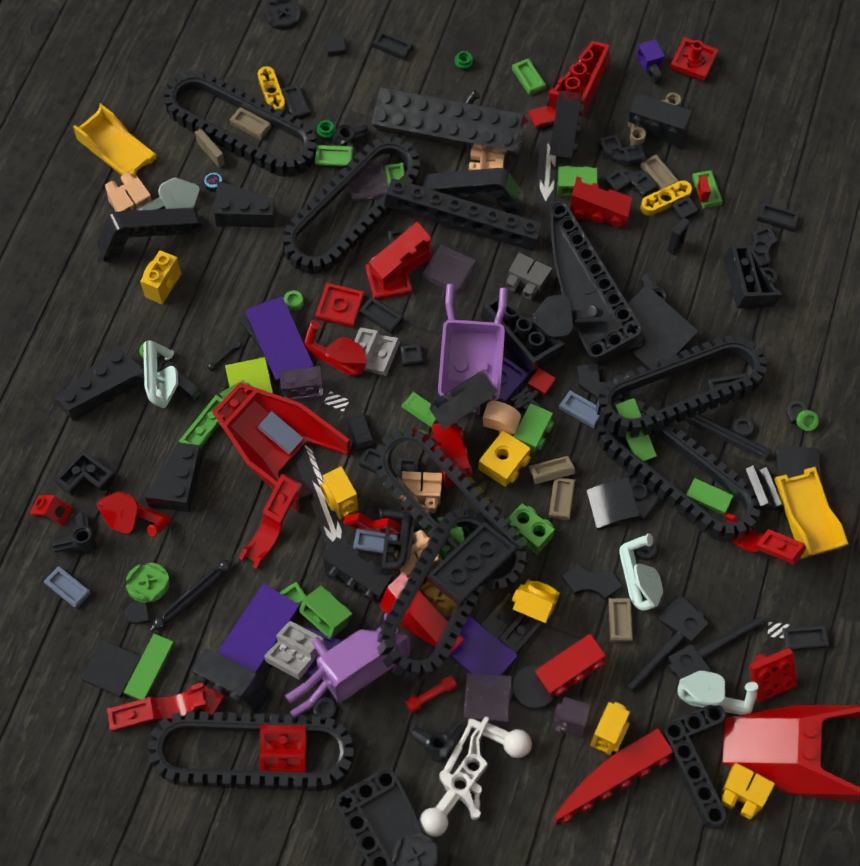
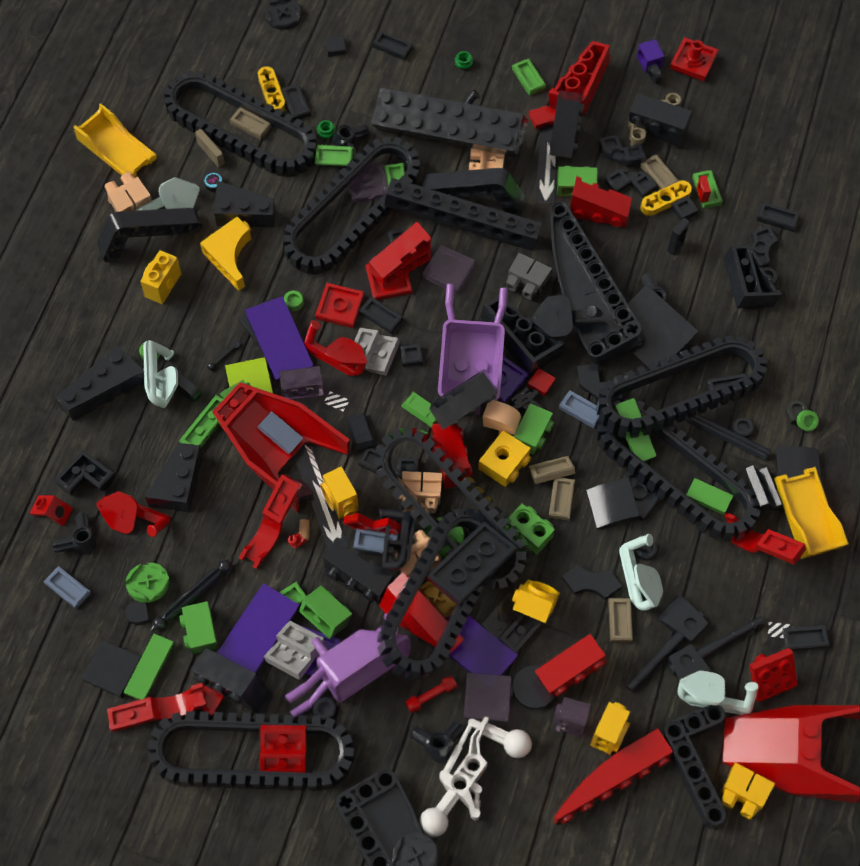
(199, 628): none -> bright green brick
(224, 248): none -> yellow arch
(302, 536): none -> arm

